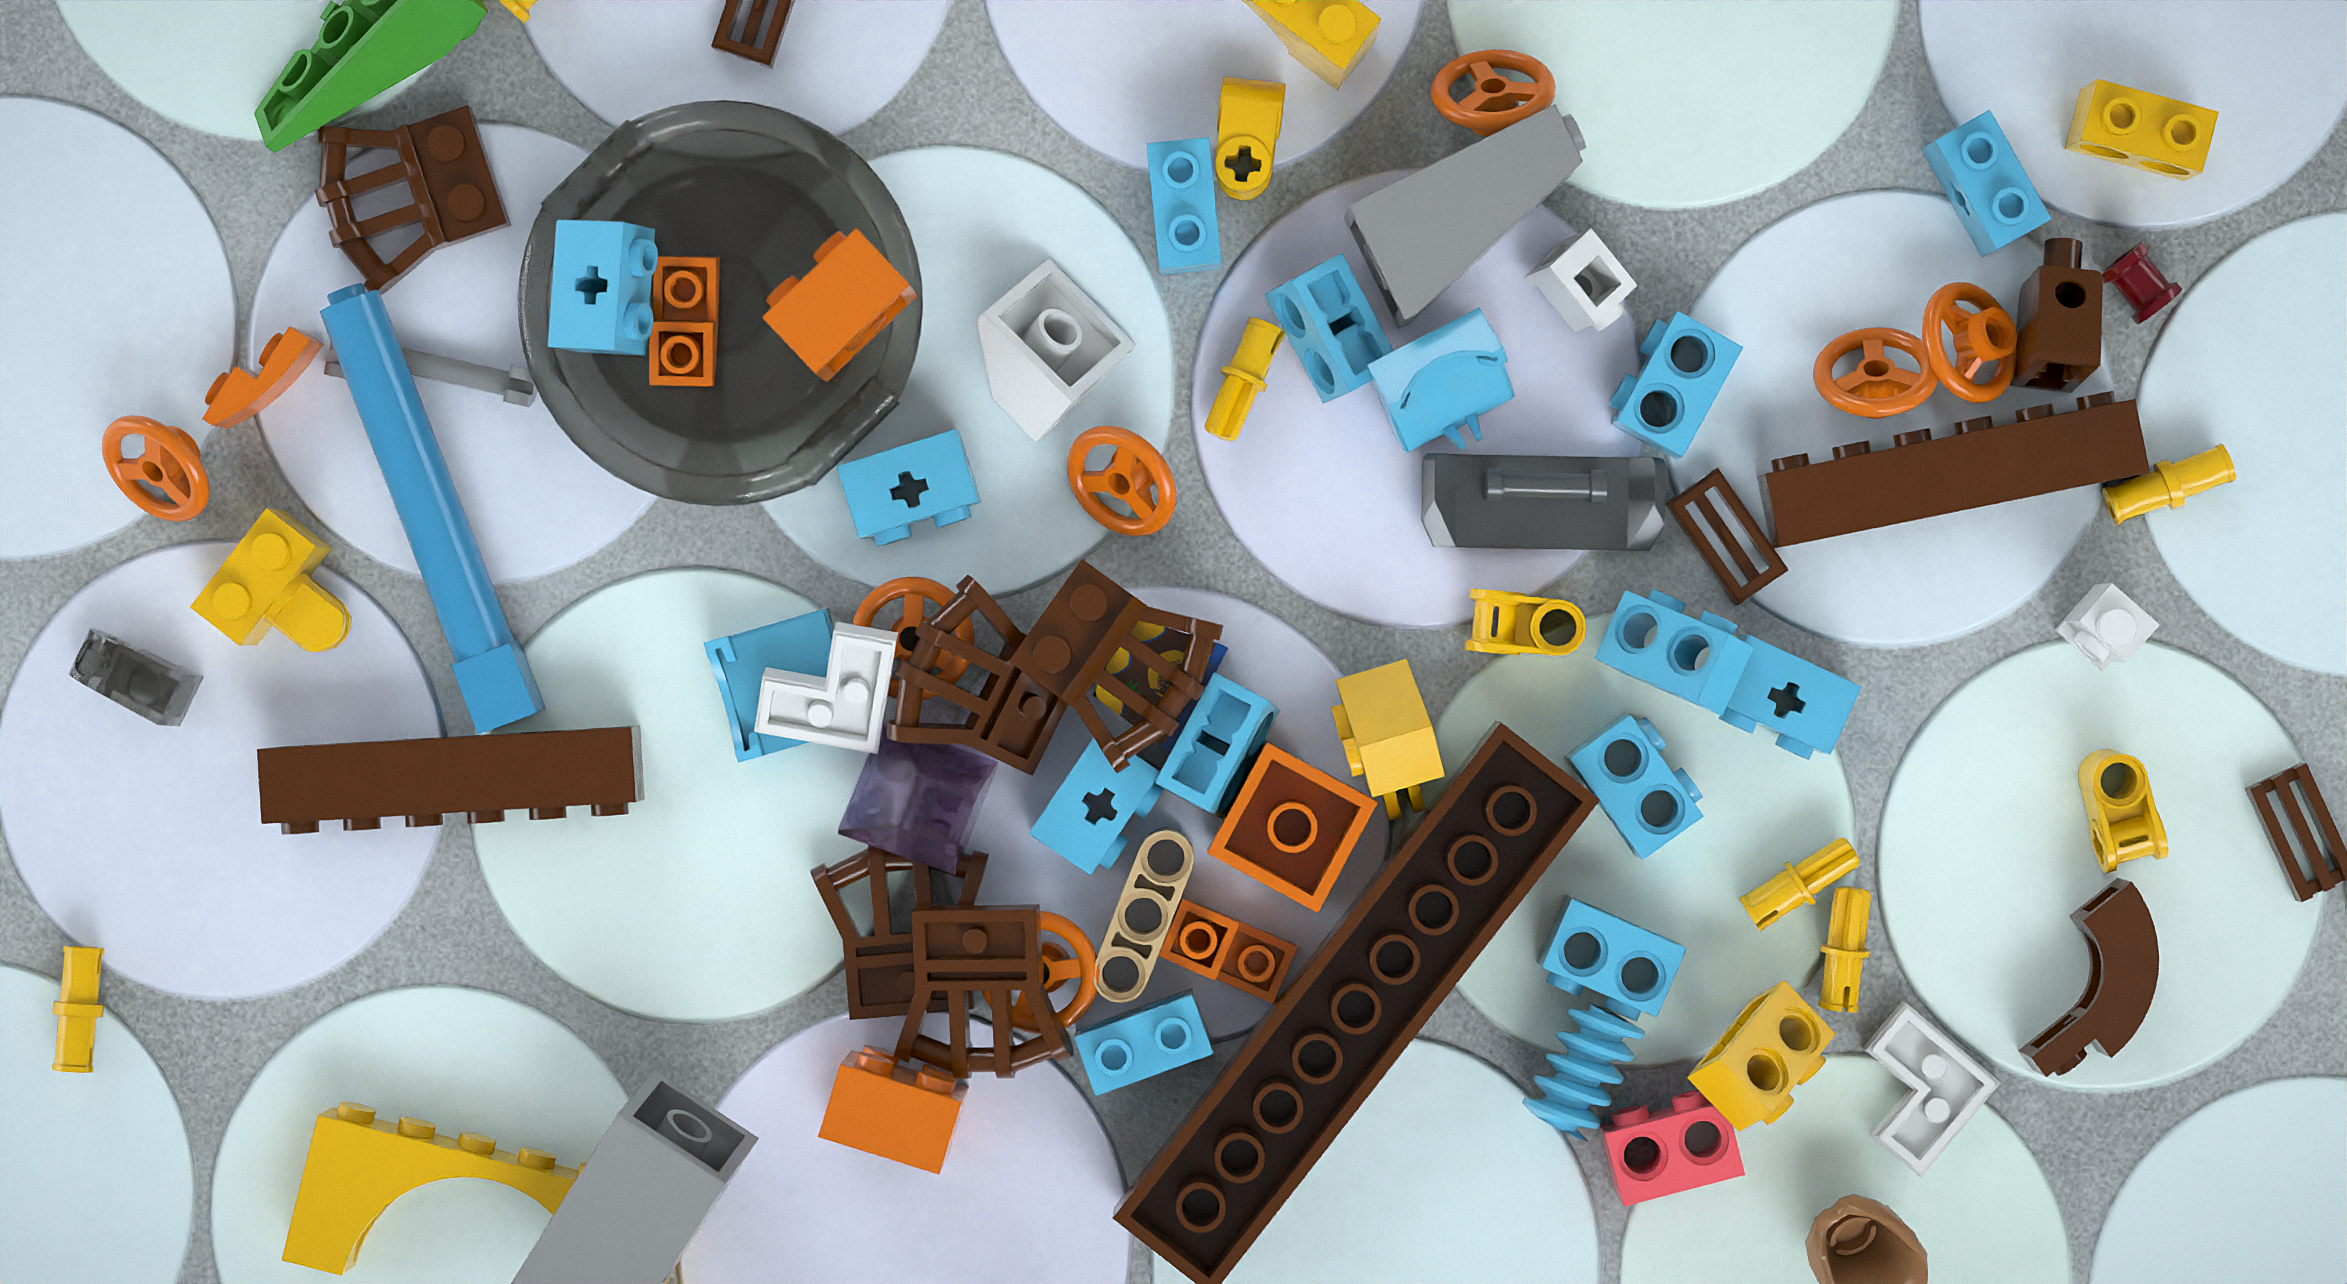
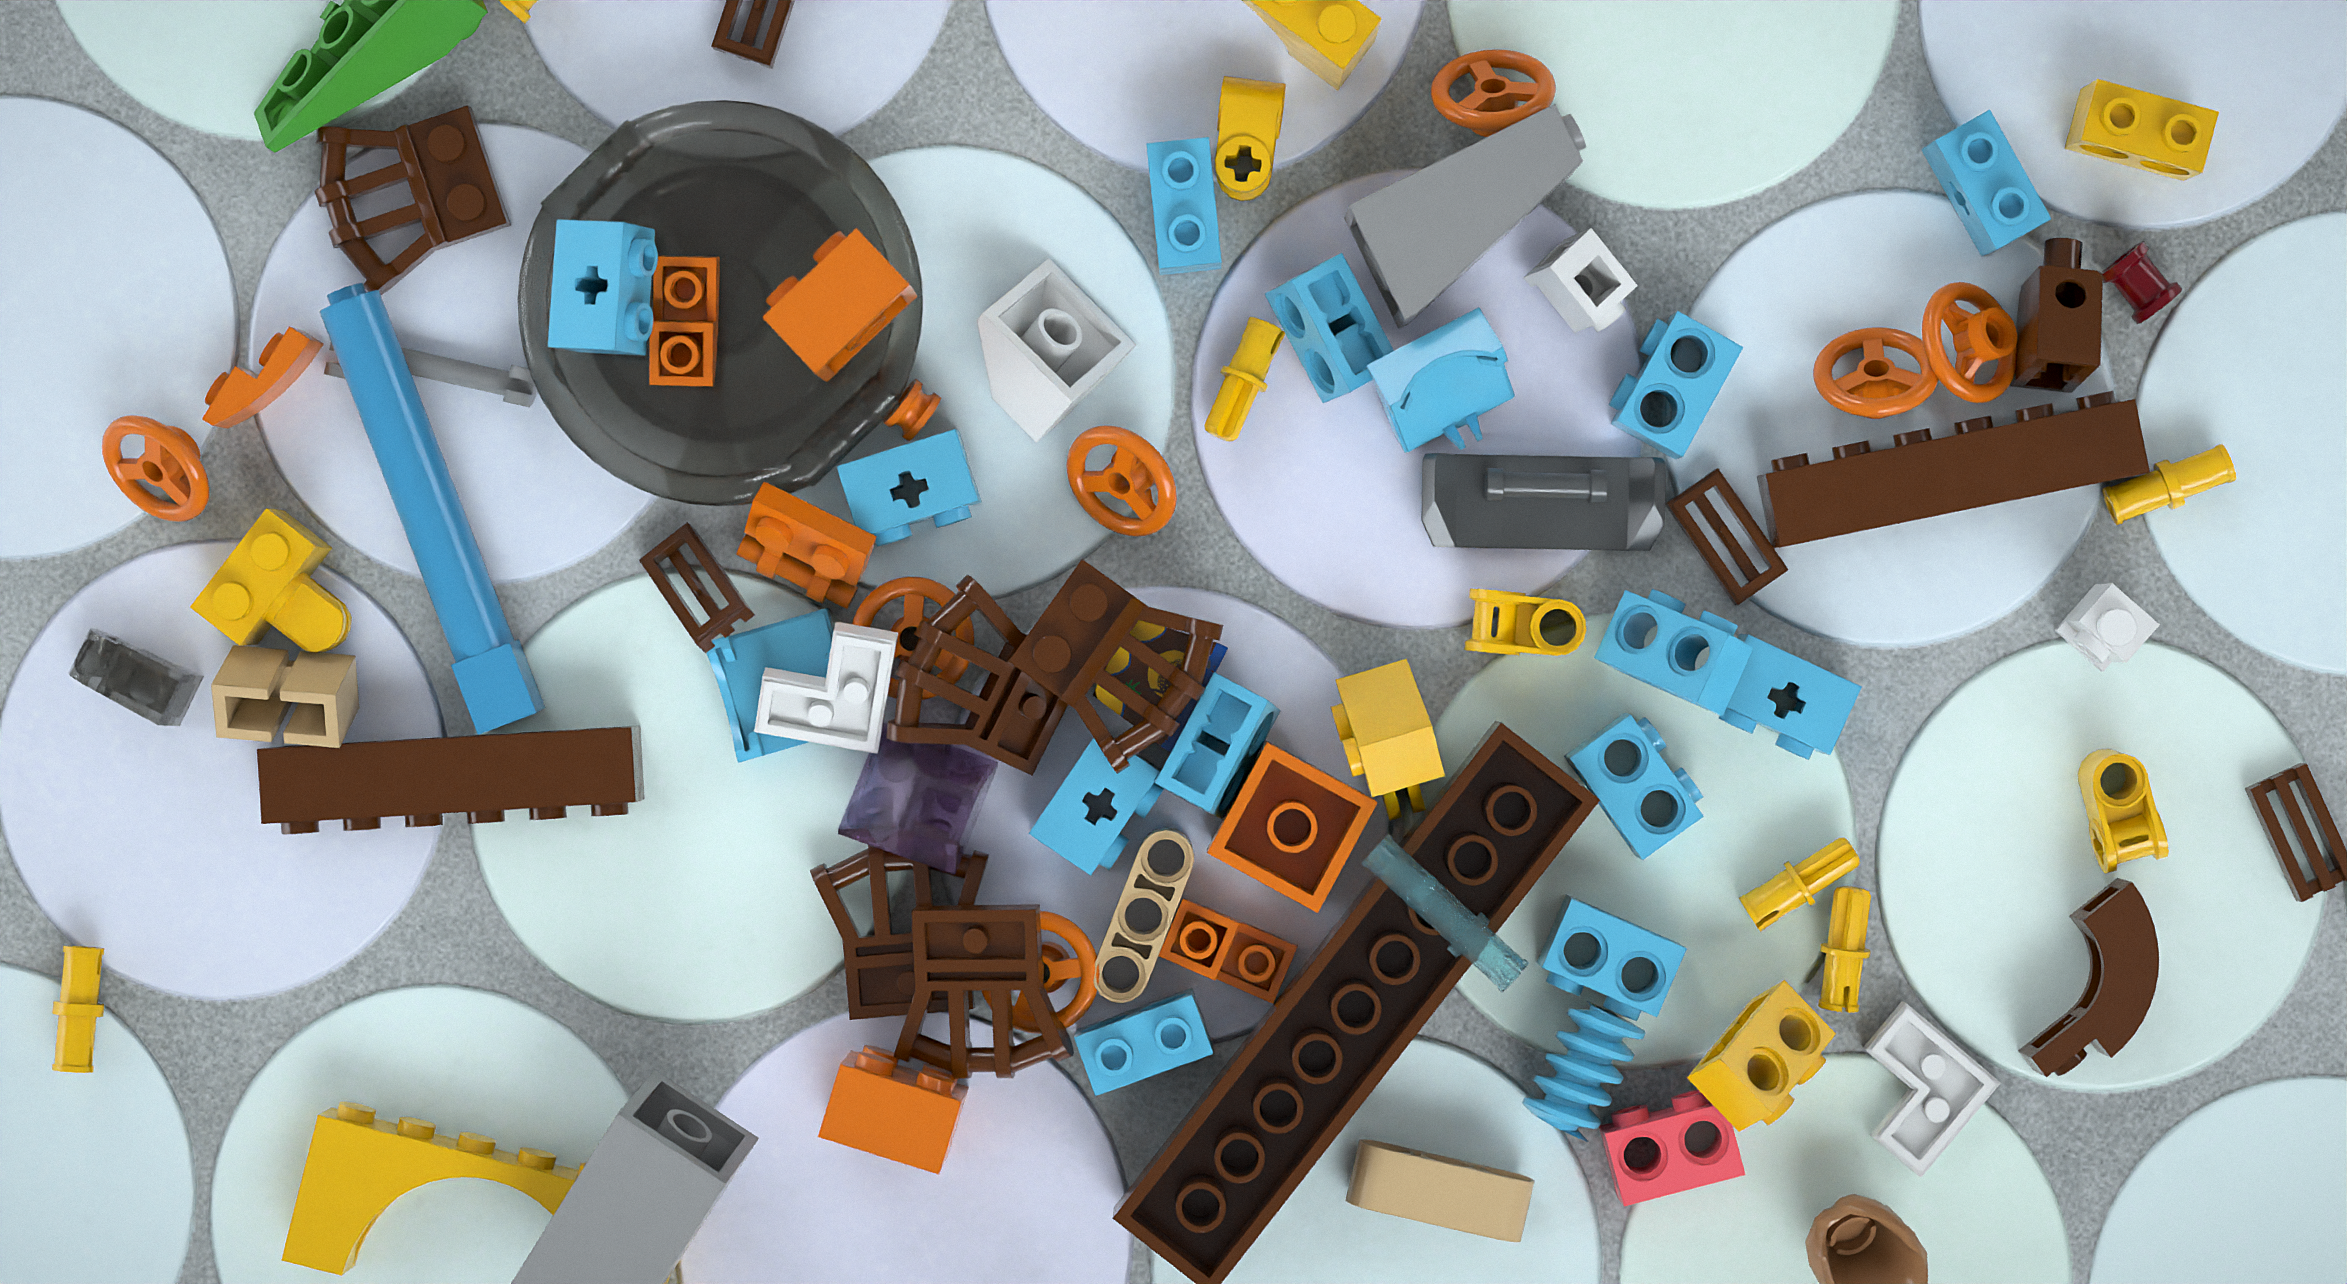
(262, 683): none -> tan piece
(720, 620): none -> reddish brown tile
(805, 546): none -> orange plate
(913, 410): none -> orange bush
(1440, 1190): none -> tan beam
(1445, 913): none -> clear light blue pin

